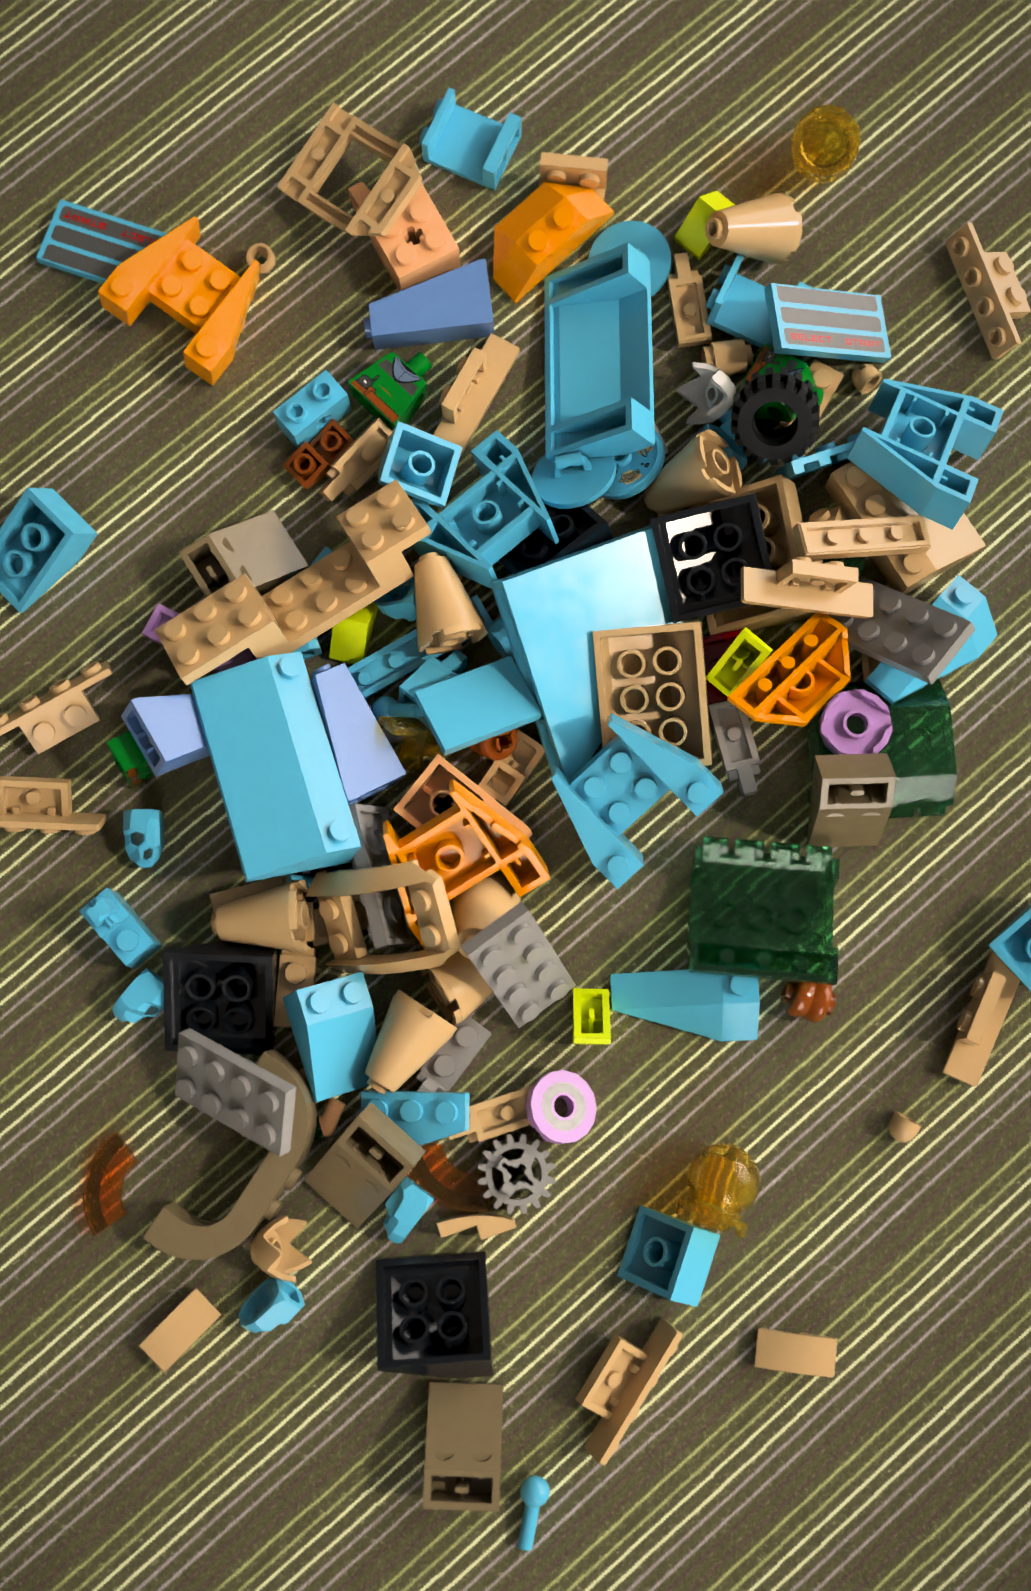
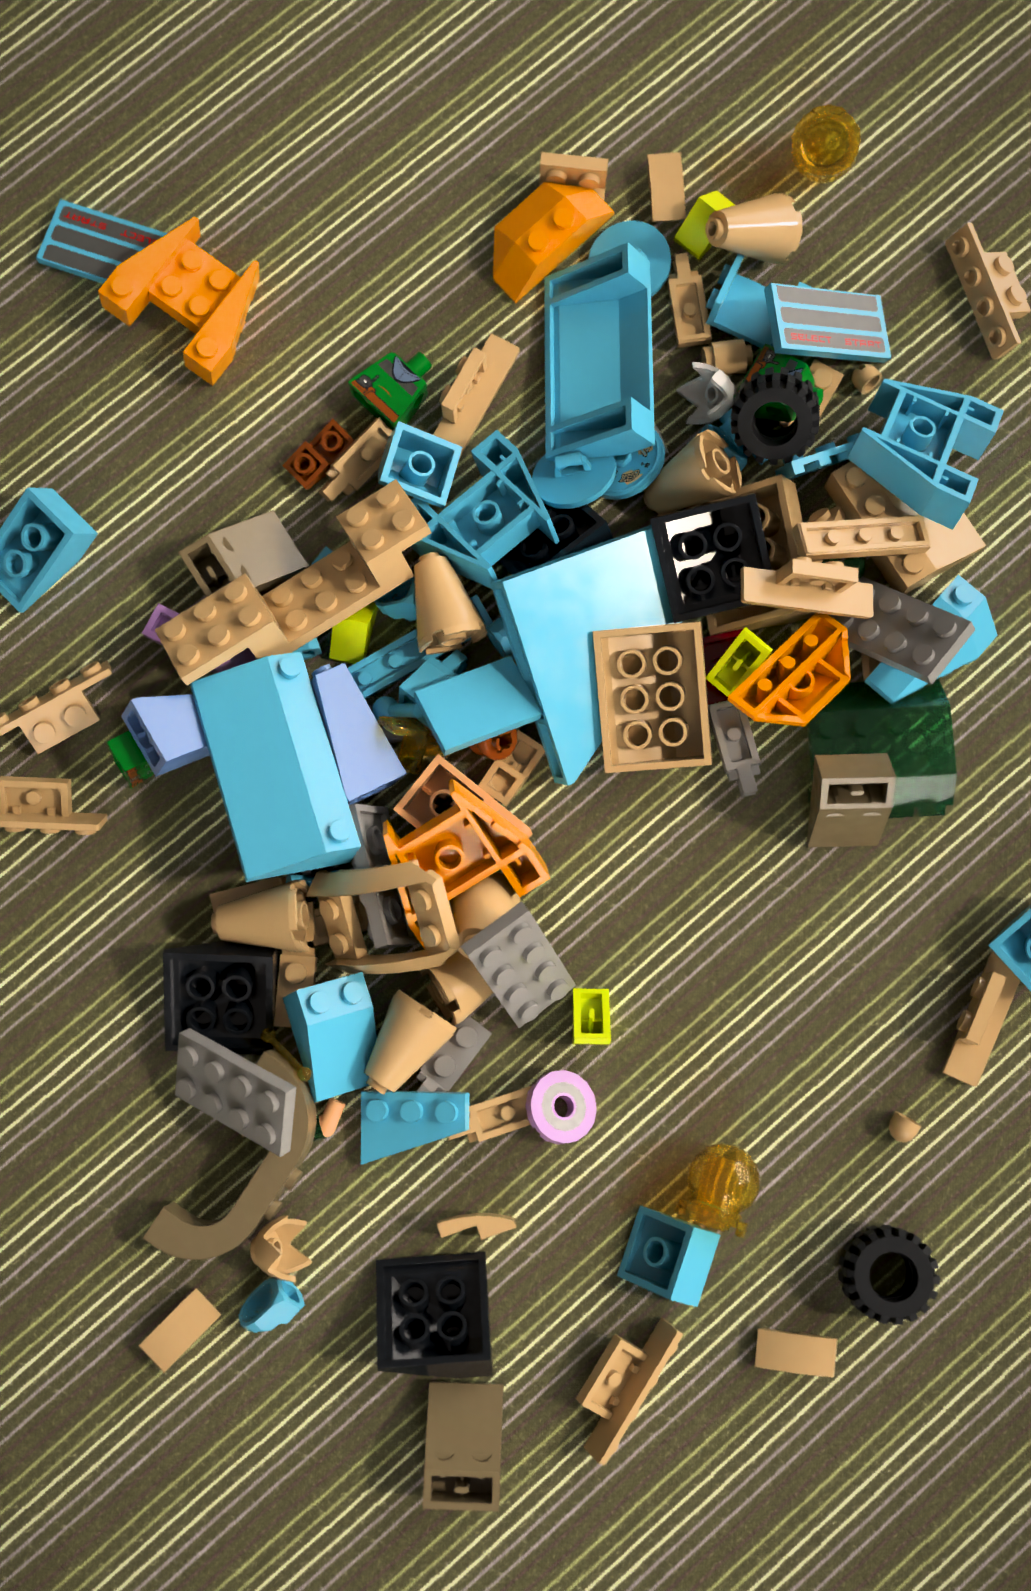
(105, 1182): clear orange tile -> none
(121, 928): medium azure hinge -> none
(141, 998): medium azure rock -> none
(144, 835): medium azure rock -> none
(265, 252): tan hinge -> none
(268, 1036): none -> clear yellow hinge
(312, 409): medium azure brick -> none
(322, 154): tan wedge -> none
(364, 1165): dark tan slope -> none
(405, 1209): medium azure rock -> none
(418, 242): light nougat brick -> none
(434, 311): medium blue slope -> none
(448, 1182): clear orange tile -> none
(469, 142): medium azure panel -> none
(505, 1188): light grey gear -> none
(534, 1494): medium azure bar -> none
(622, 786): medium azure wedge -> none
(666, 187): none -> tan slope
(691, 1002): medium azure wedge -> none
(762, 911): clear green slope -> none
(808, 1000): dark orange piece -> none
(860, 704): lavender tile -> none
(917, 1285): none -> black tyre

